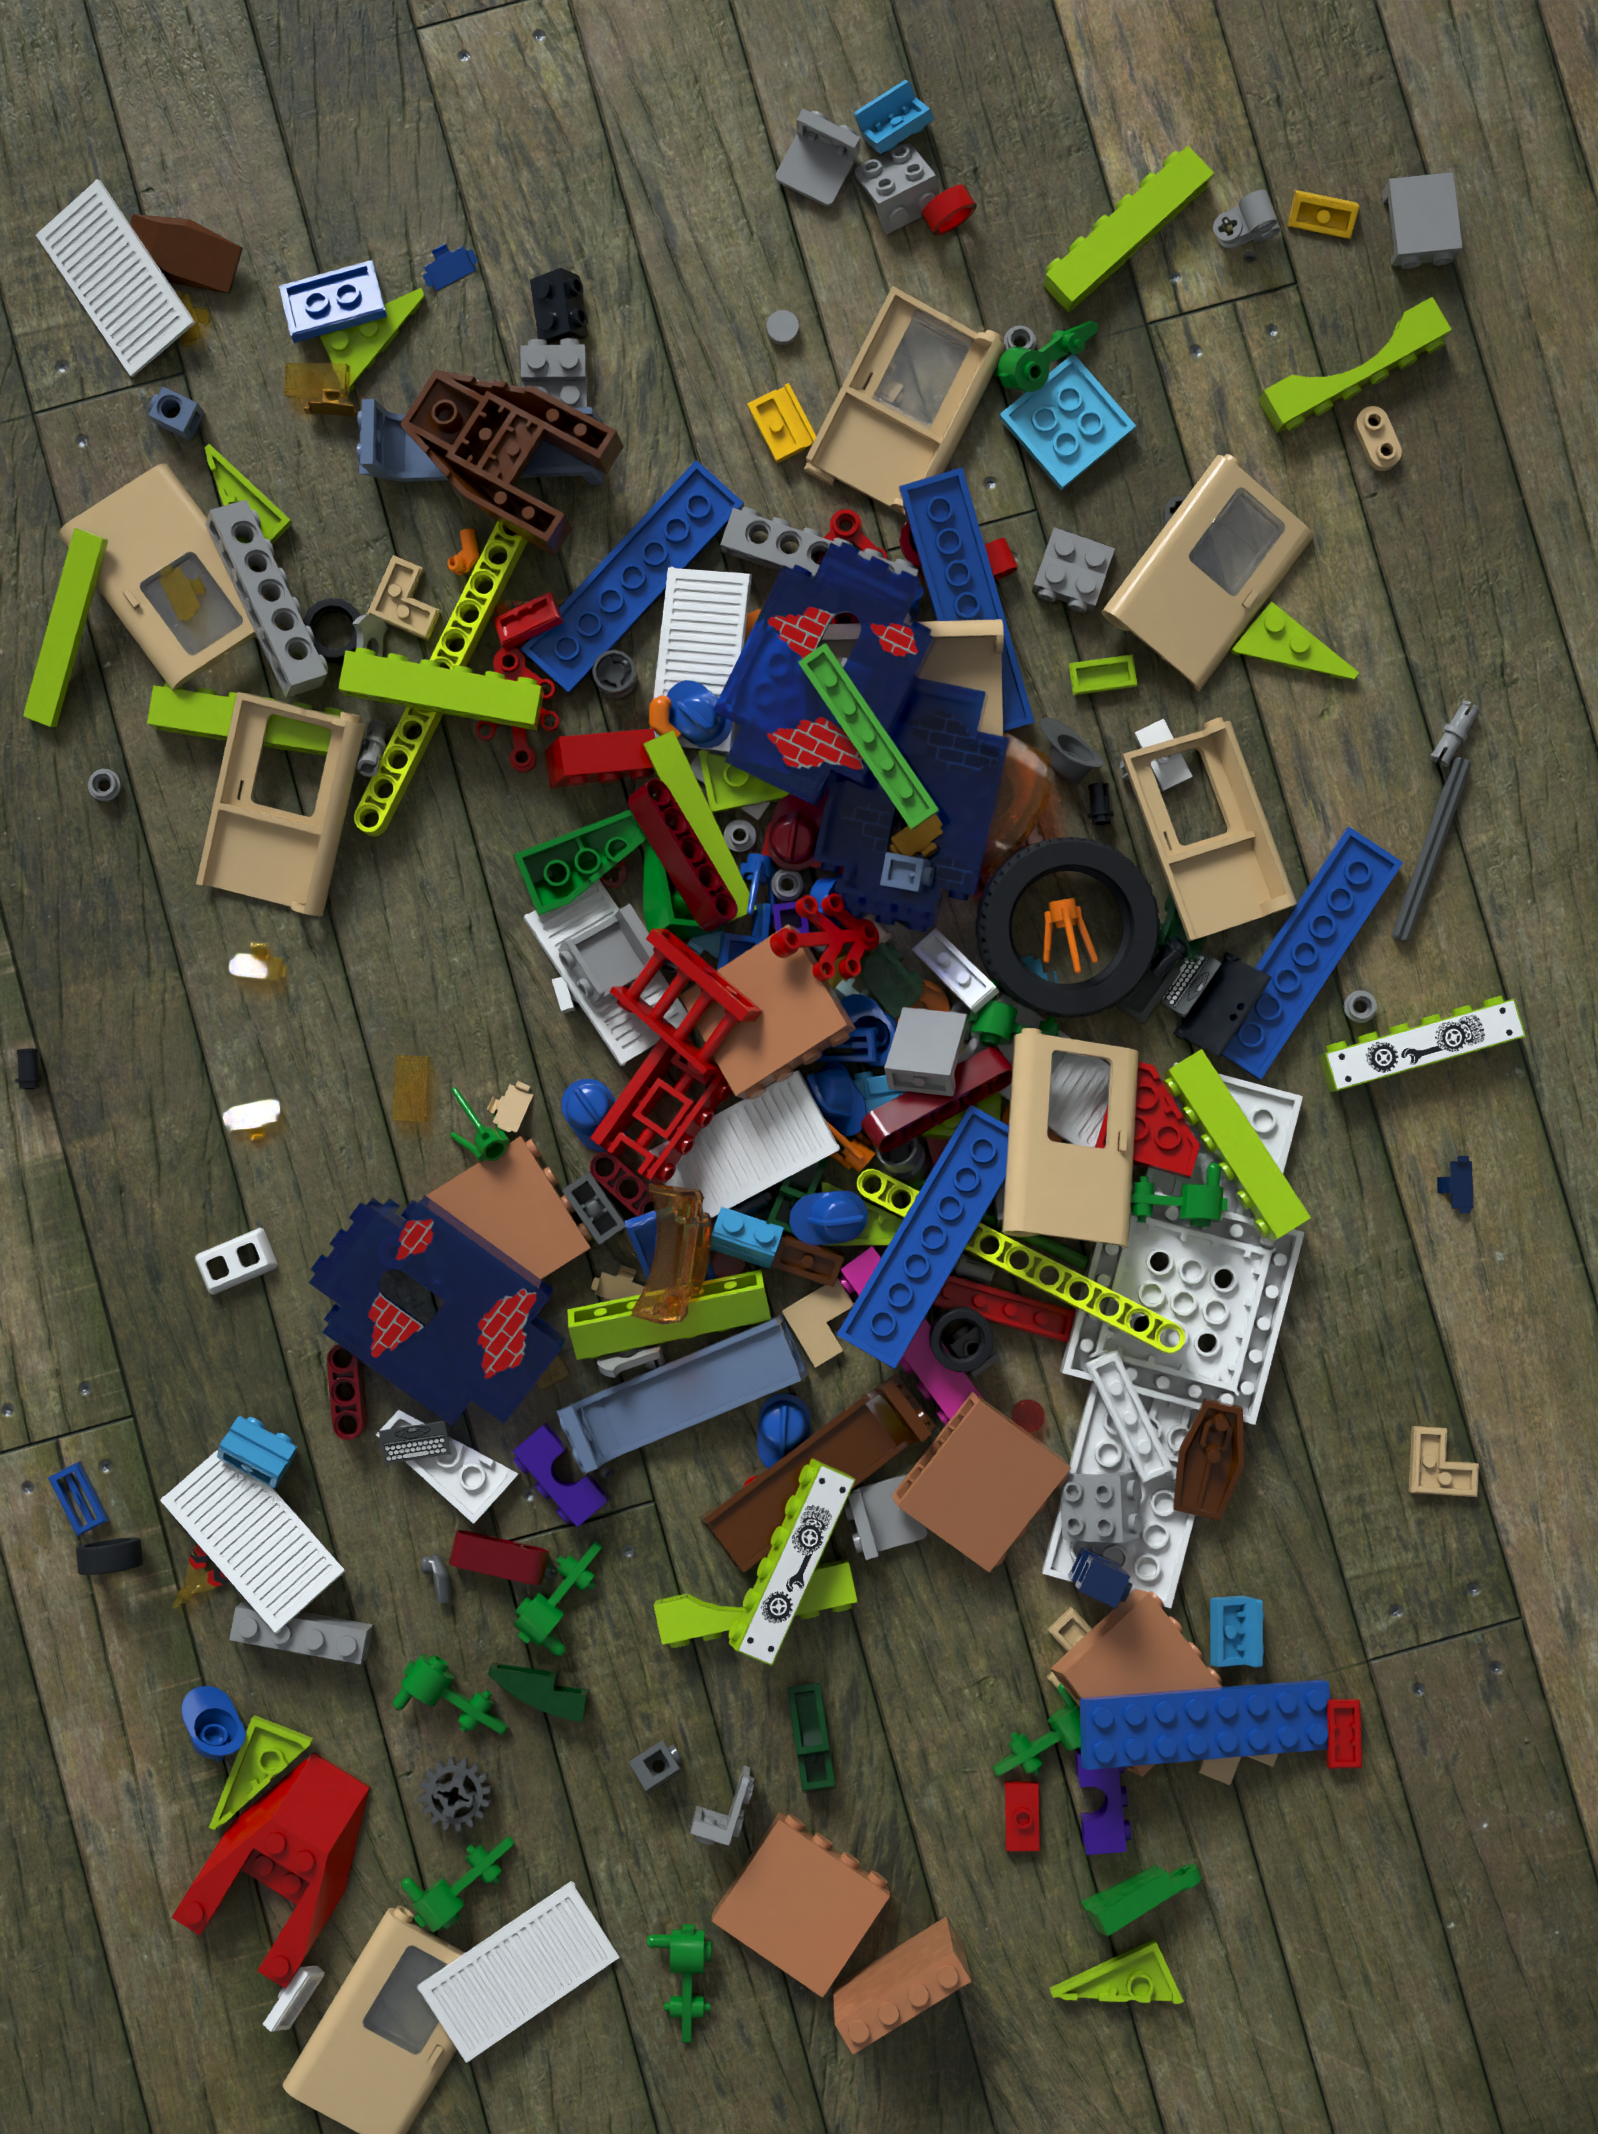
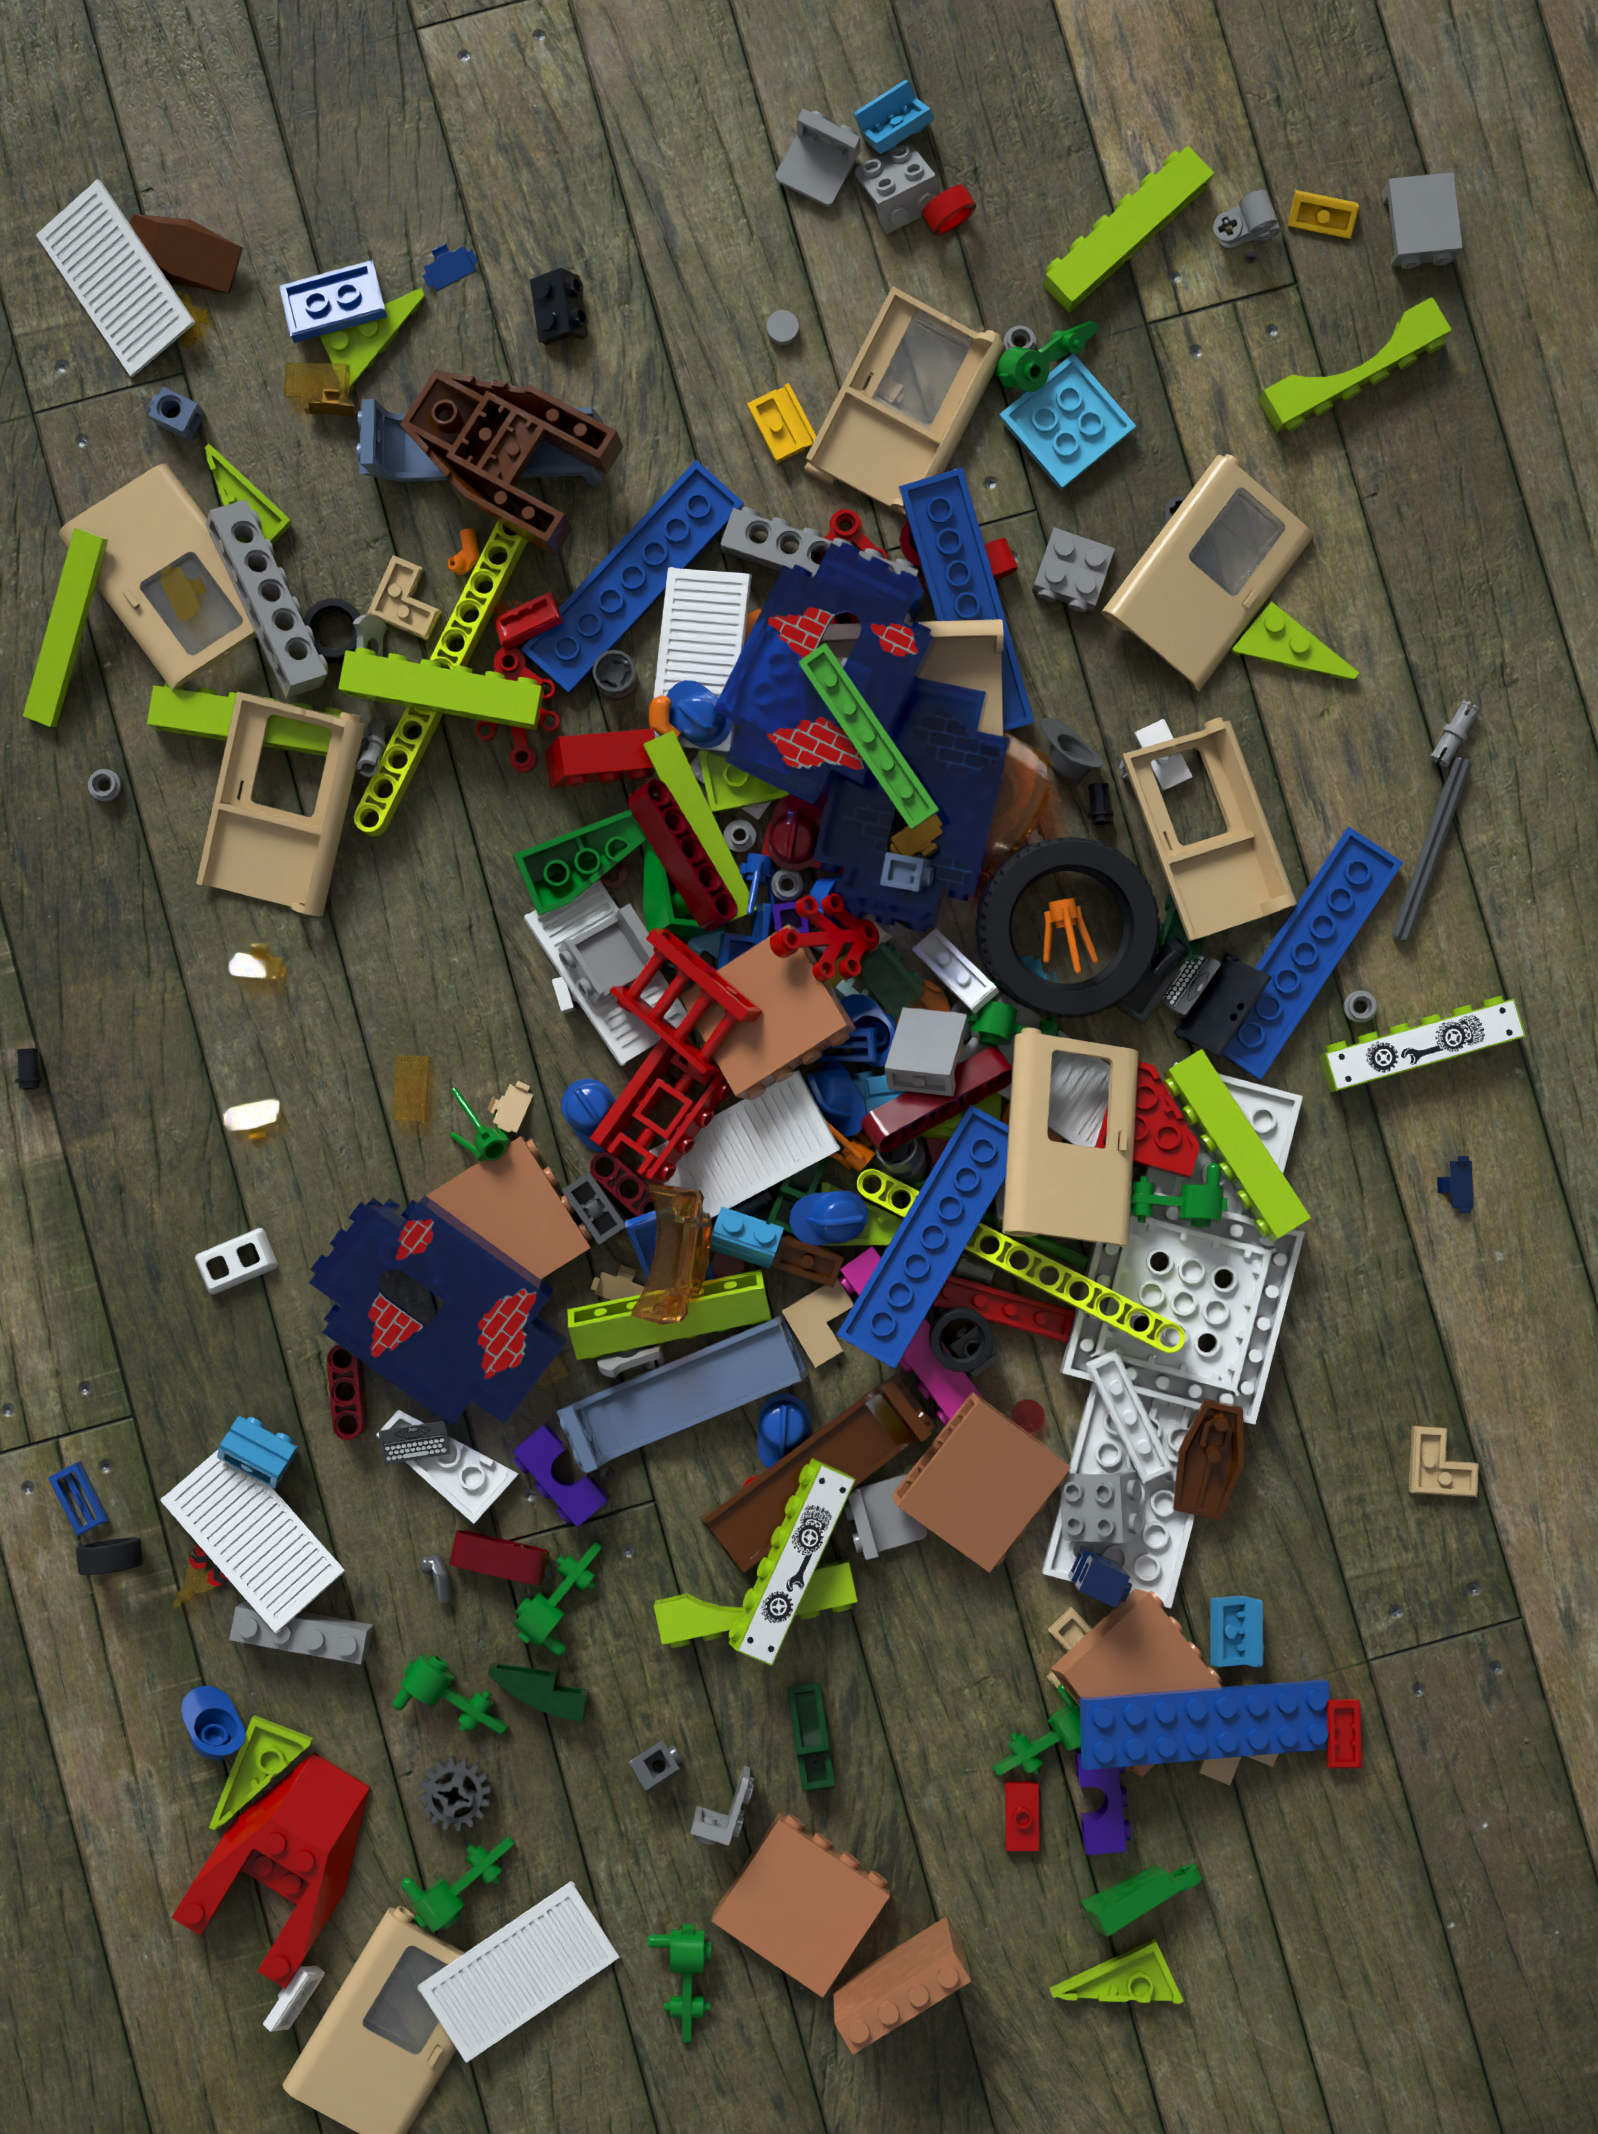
(557, 370): light grey plate -> none
(1102, 675): lime tile -> none
(1375, 437): tan plate -> none

